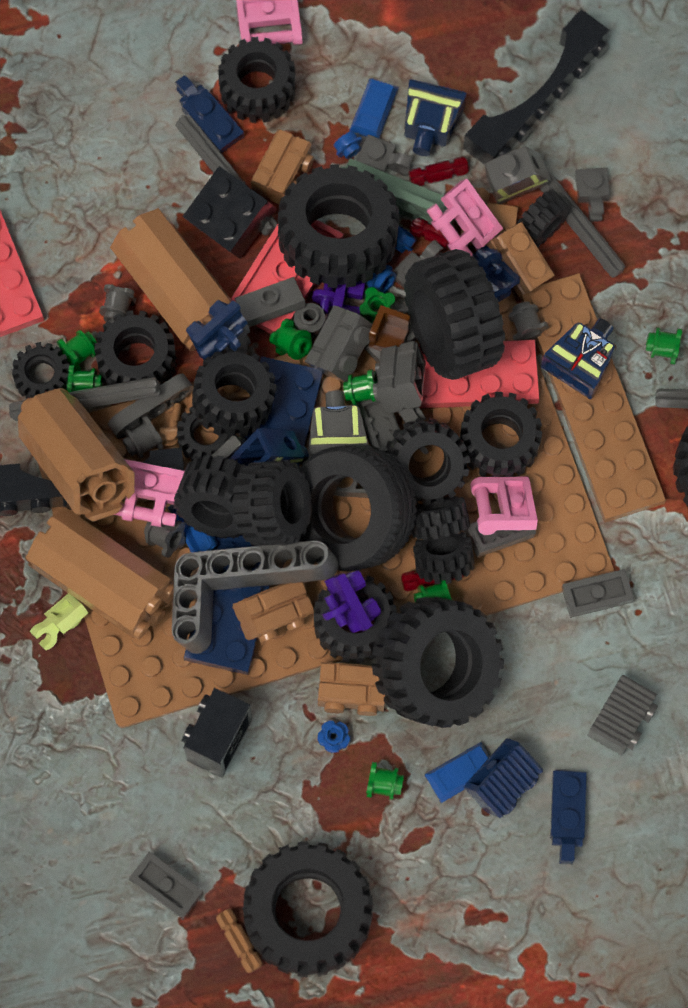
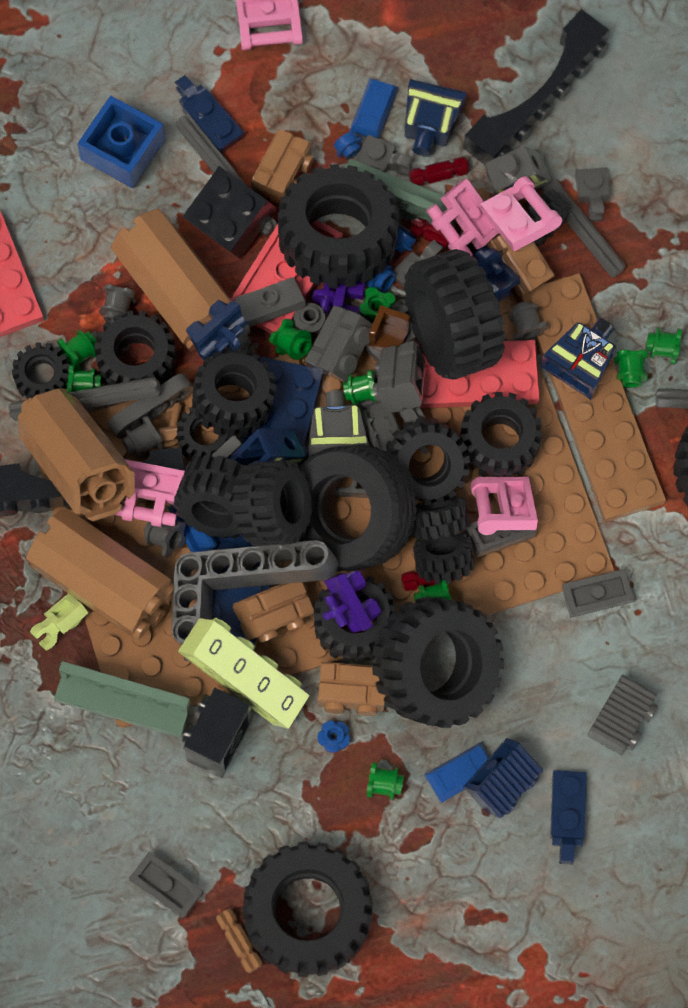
(121, 141): none -> blue brick
(122, 700): none -> sand green fence
(244, 672): none -> yellowish green brick
(257, 57): black tyre -> none
(513, 221): none -> bright pink plate
(631, 367): none -> green brick

